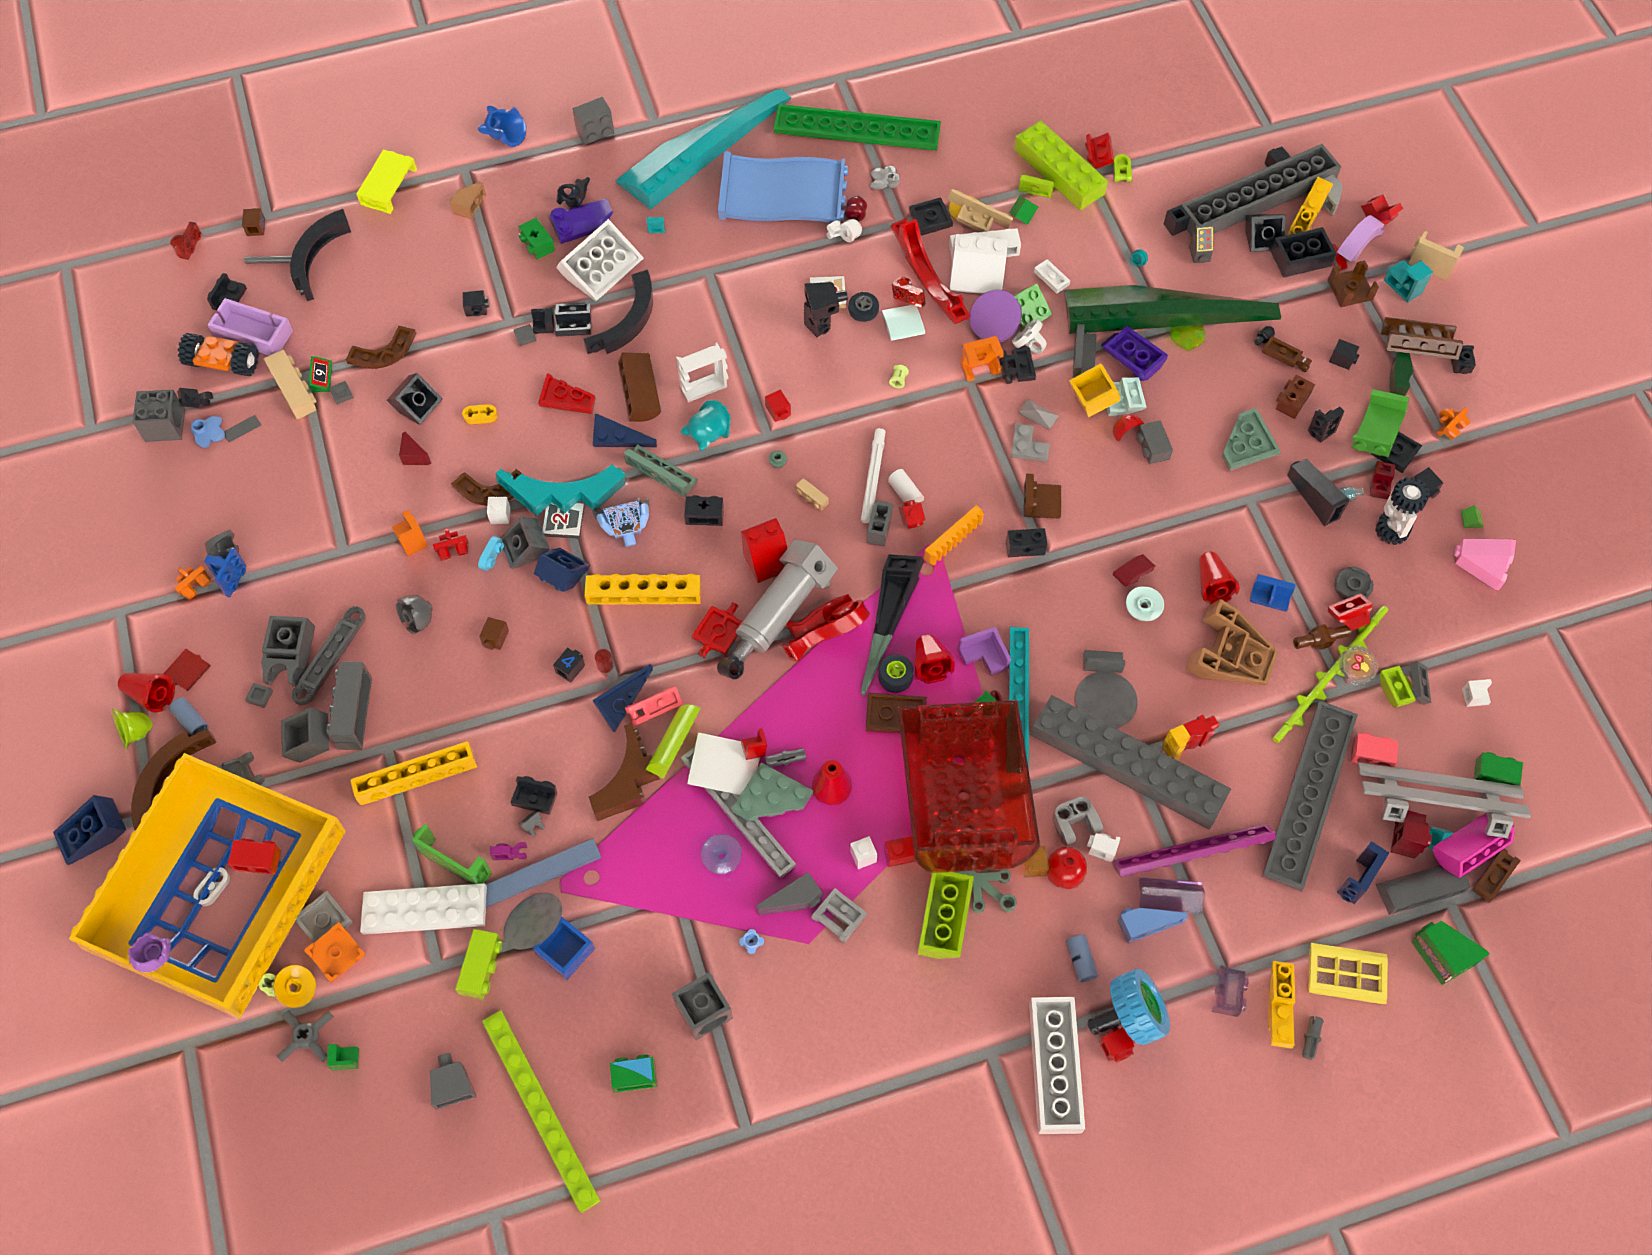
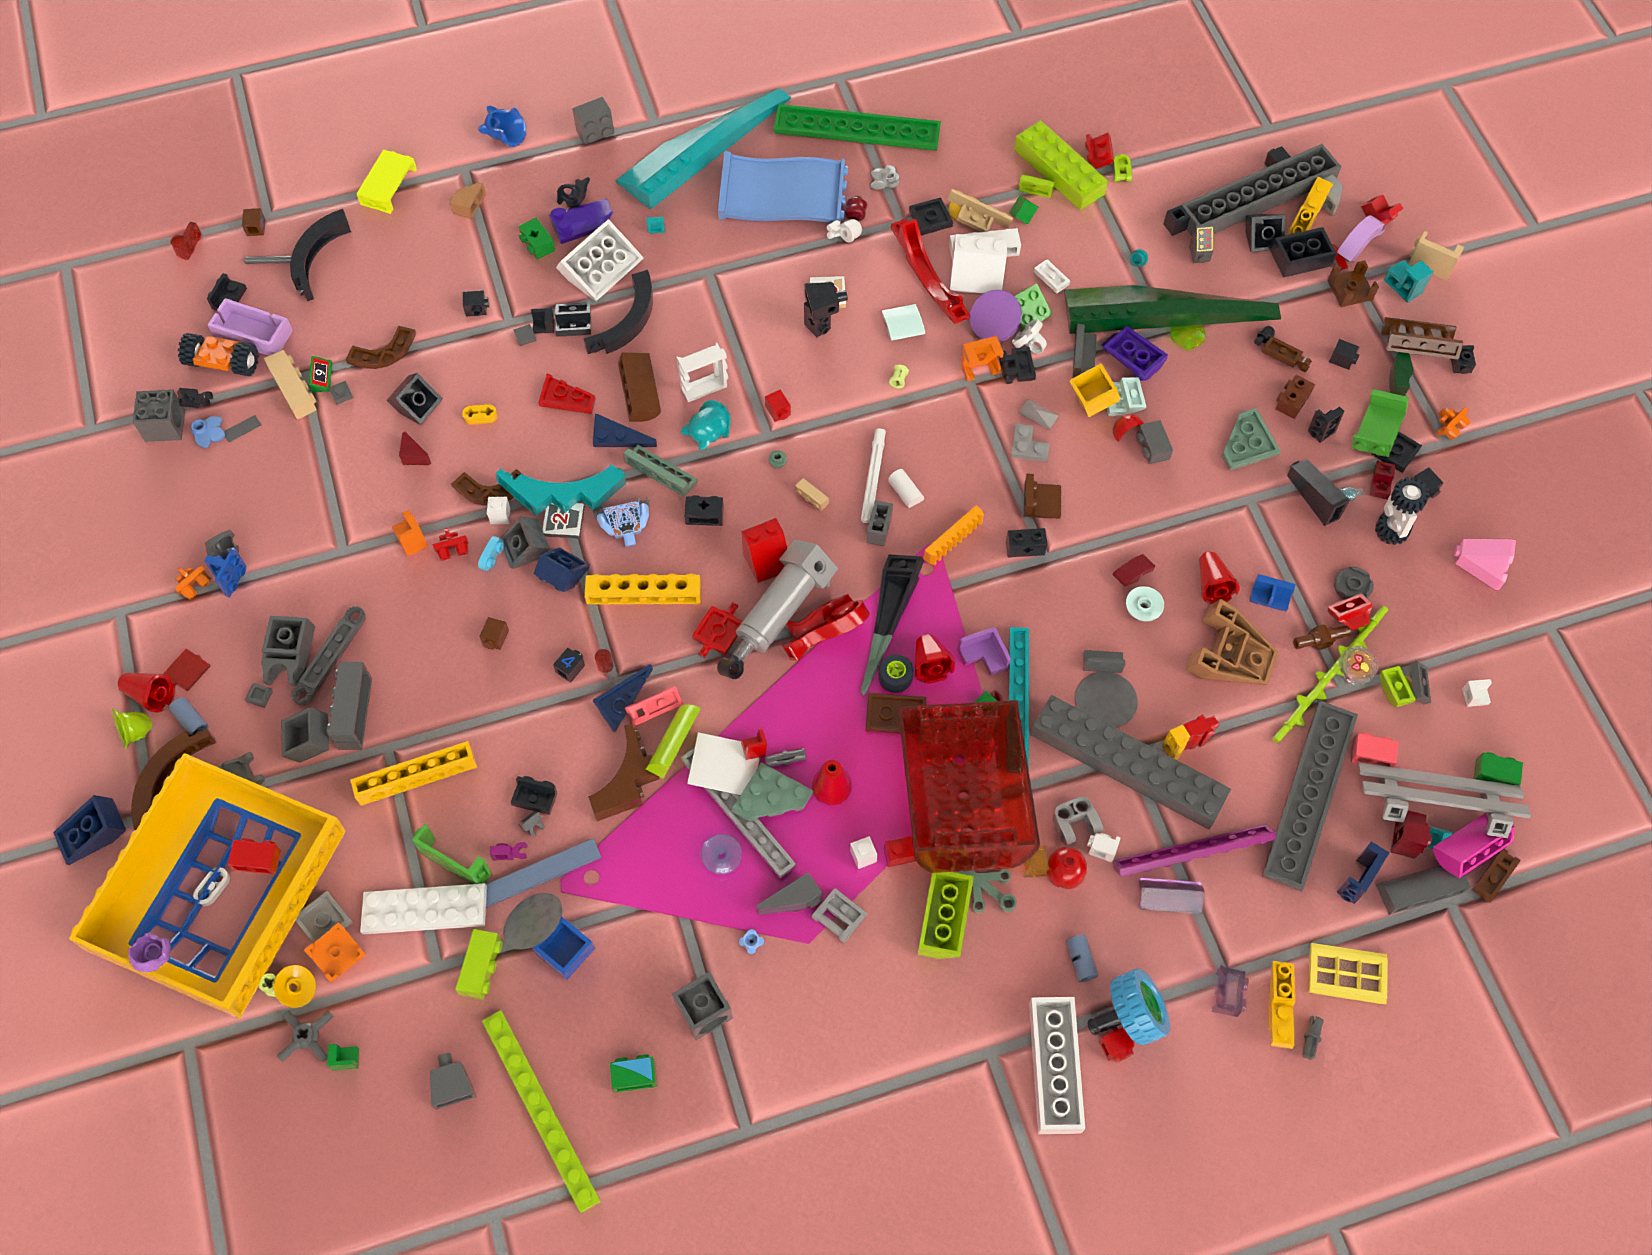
(415, 612): dark grey cylinder -> none
(857, 304): black wheel -> none
(905, 292): clear red plate -> none
(912, 514): red brick -> none
(1145, 922): medium blue slope -> none
(1447, 951): green slope -> none
(1472, 517): bright green slope -> none

